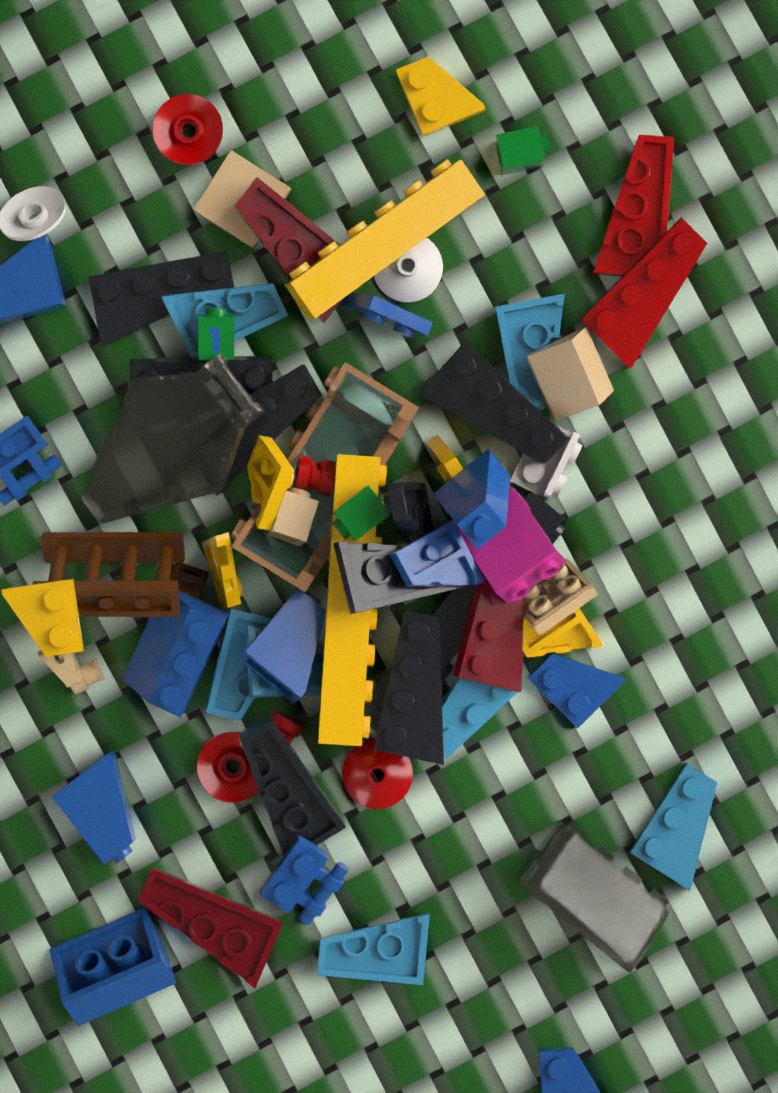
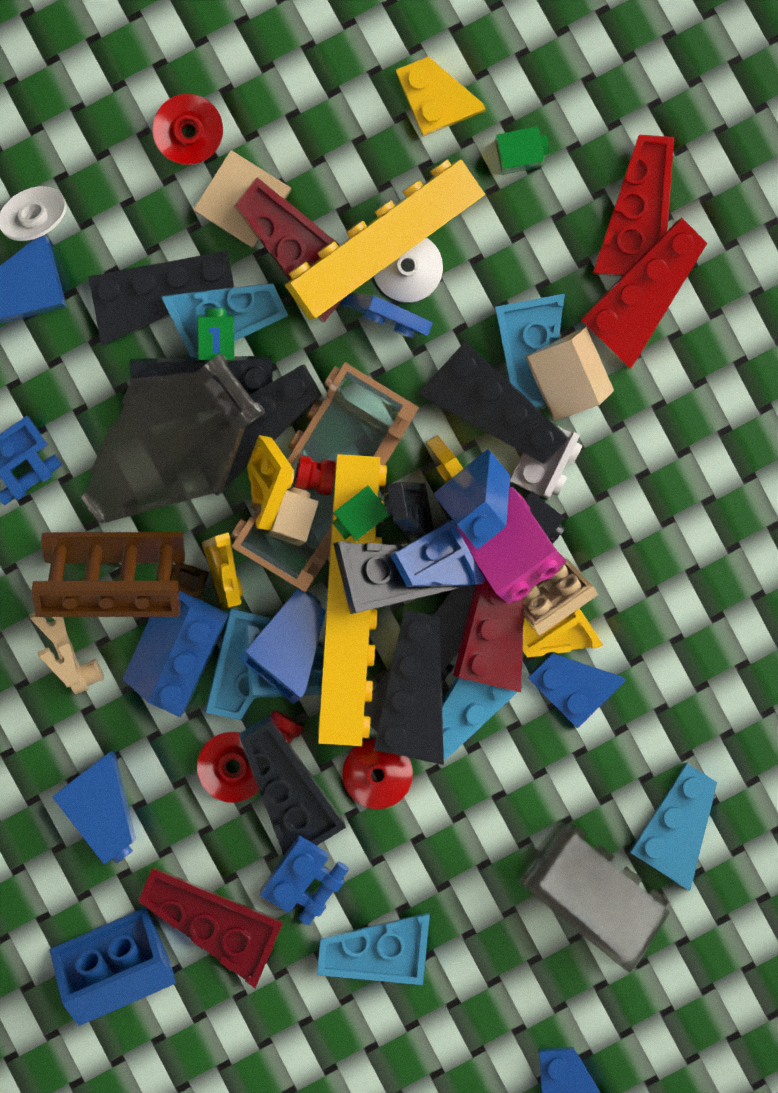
(49, 615): yellow wing -> none

